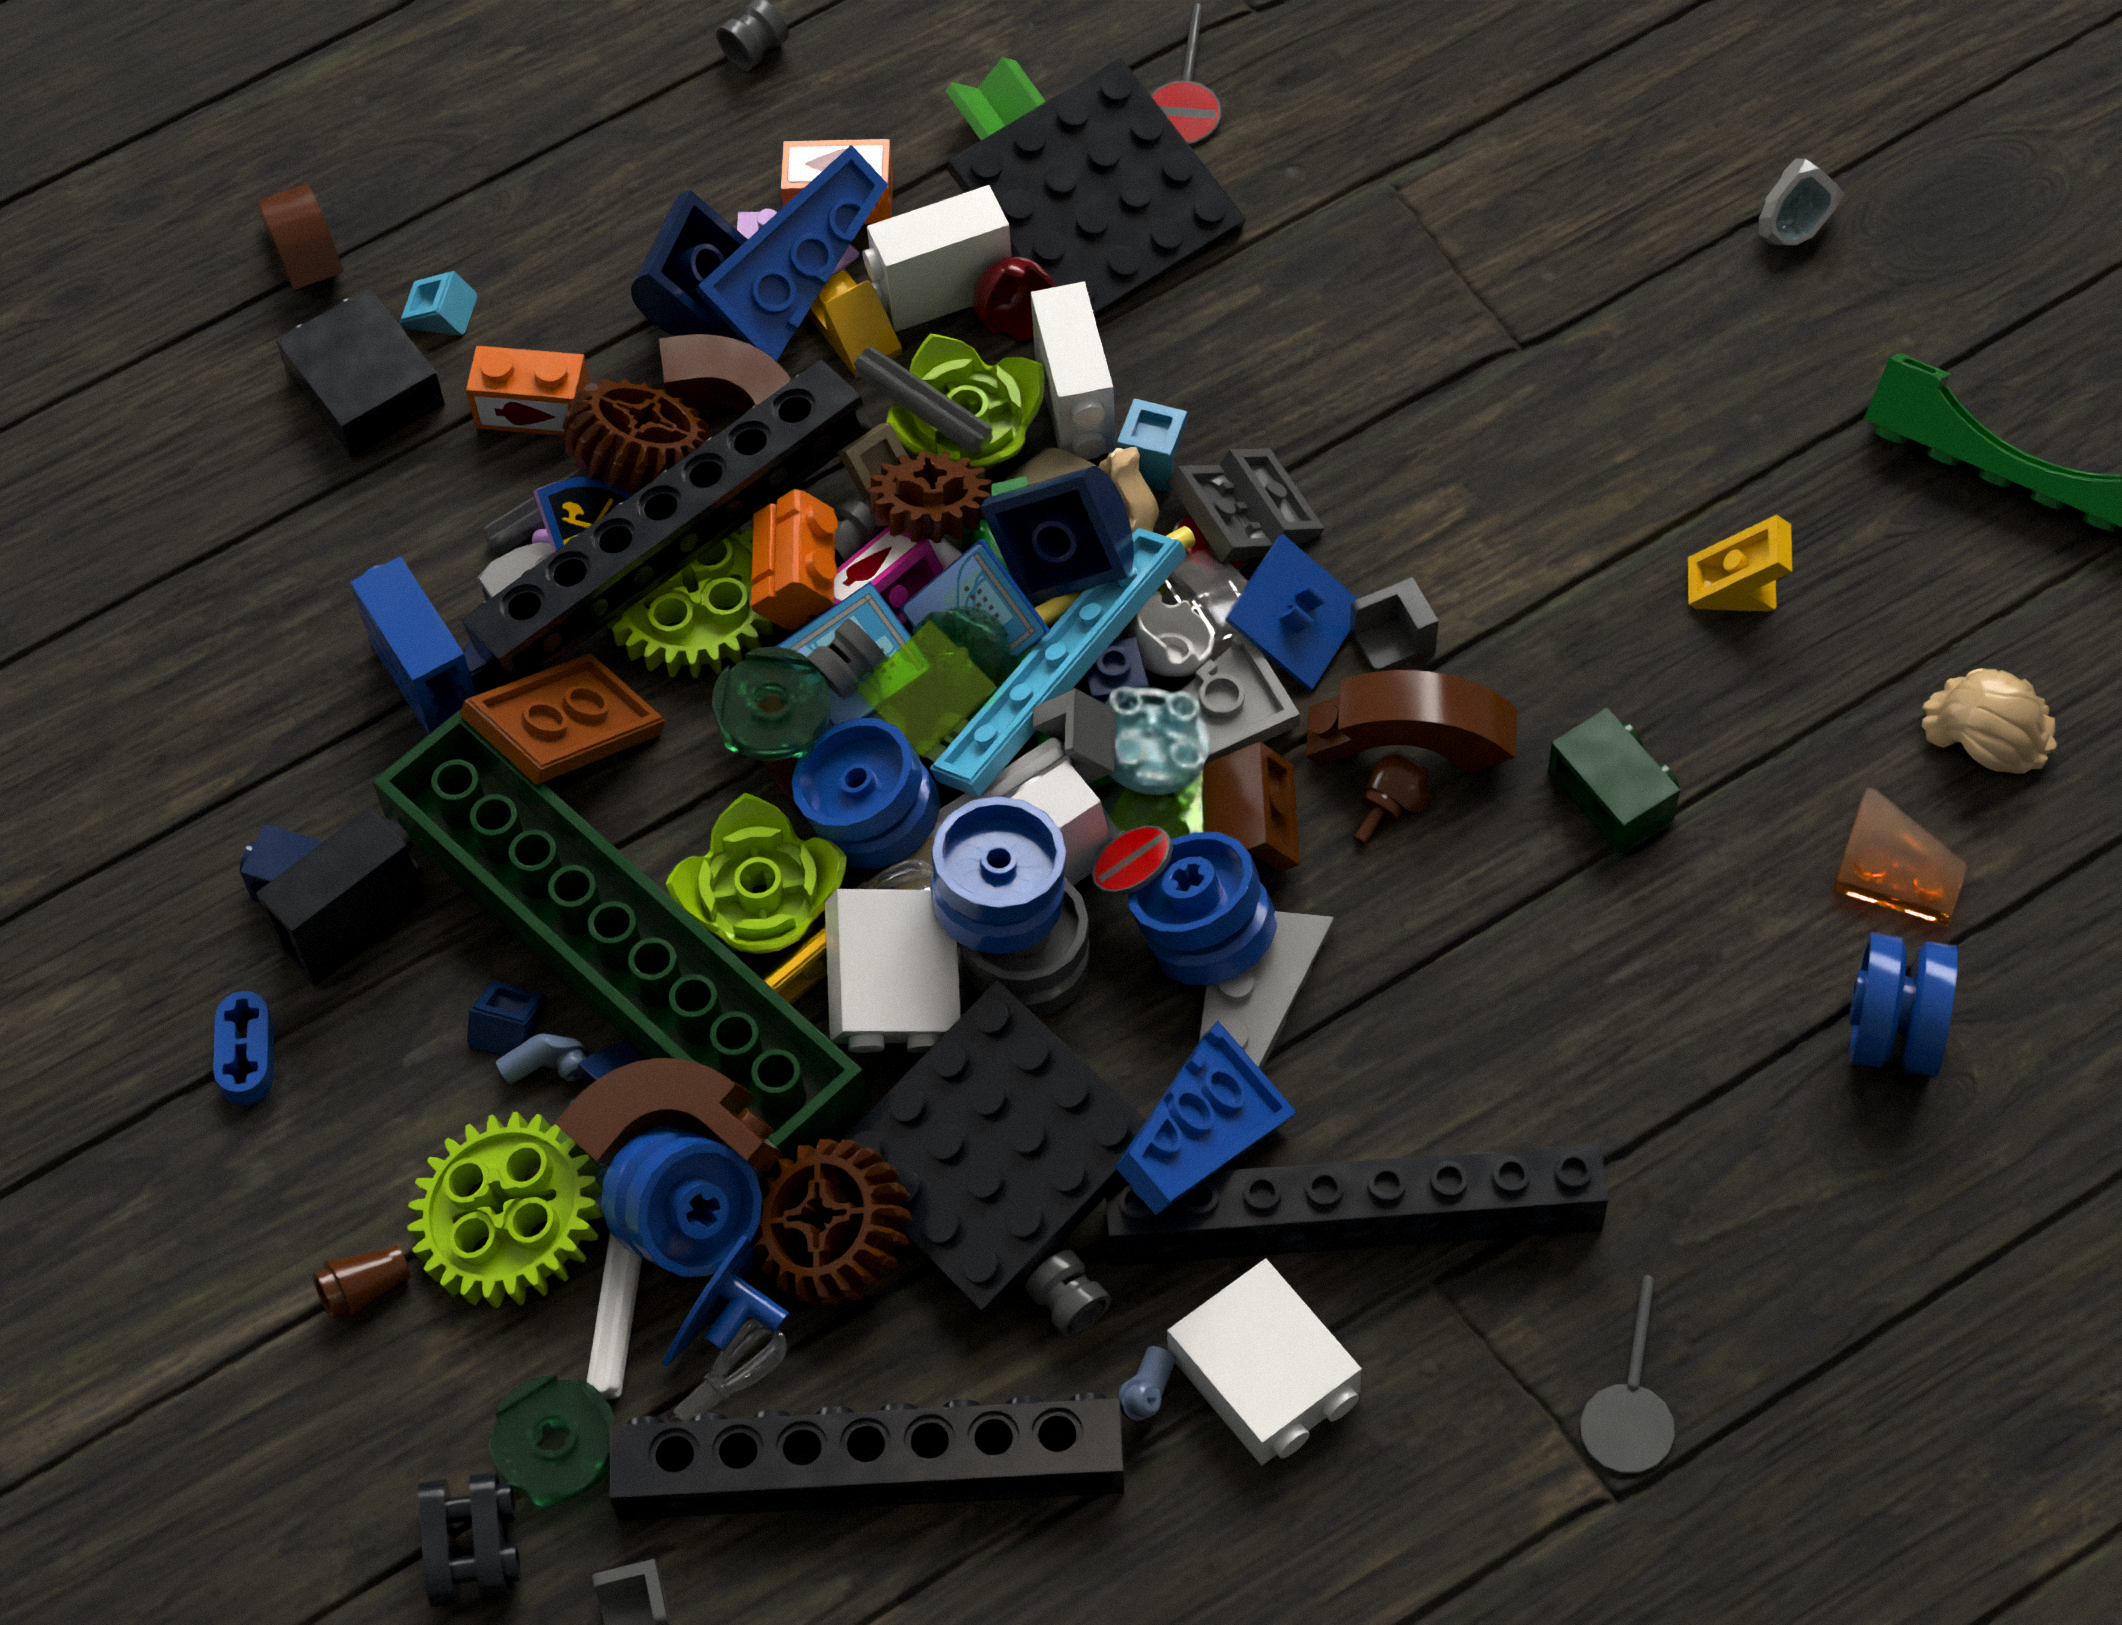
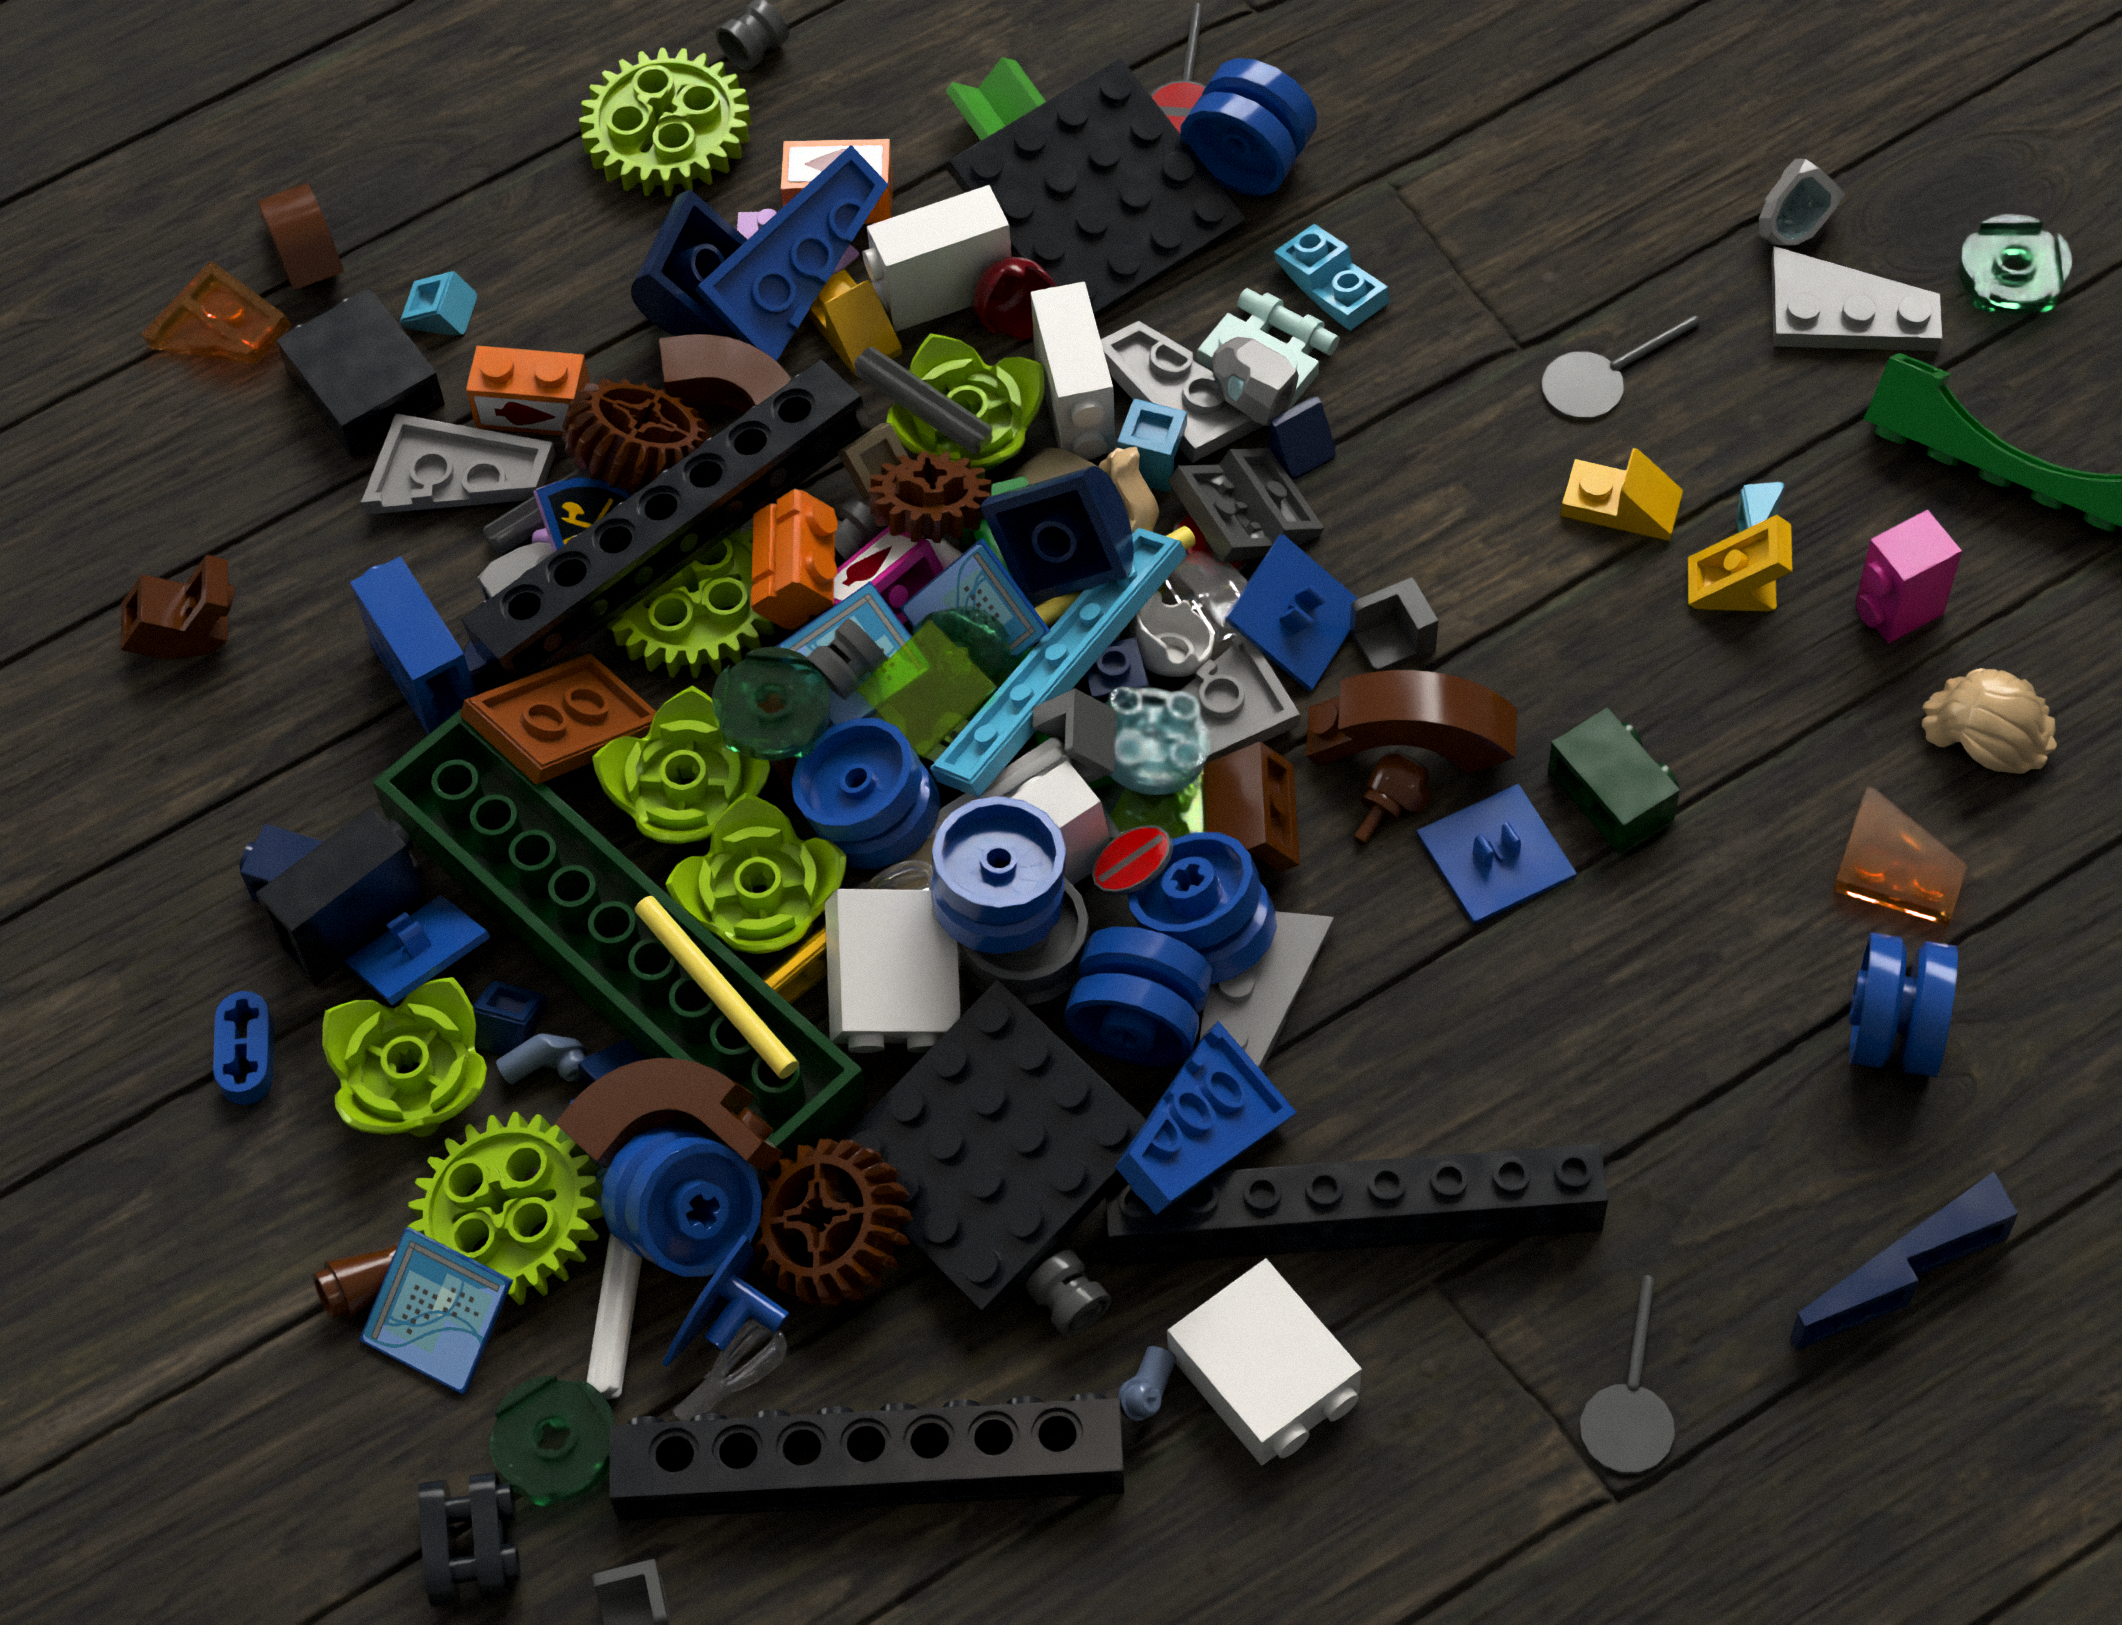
(178, 618): none -> reddish brown brick
(217, 320): none -> clear orange wing
(373, 1042): none -> lime brick
(416, 948): none -> blue piece
(436, 1310): none -> piece
(453, 466): none -> light grey wing
(665, 121): none -> lime gear
(681, 744): none -> lime brick
(716, 987): none -> light yellow bar
(1138, 996): none -> blue wheel
(1165, 374): none -> light grey wing
(1250, 126): none -> blue wheel
(1254, 378): none -> light grey rock
(1269, 312): none -> light aqua plate
(1302, 438): none -> dark blue slope
(1330, 279): none -> medium azure slope
(1496, 854): none -> blue piece
(1590, 385): none -> piece
(1629, 500): none -> yellow slope
(1758, 503): none -> medium azure slope
(1849, 309): none -> wing
(1888, 1281): none -> dark blue slope
(1907, 576): none -> dark pink brick
(2009, 290): none -> clear green plate

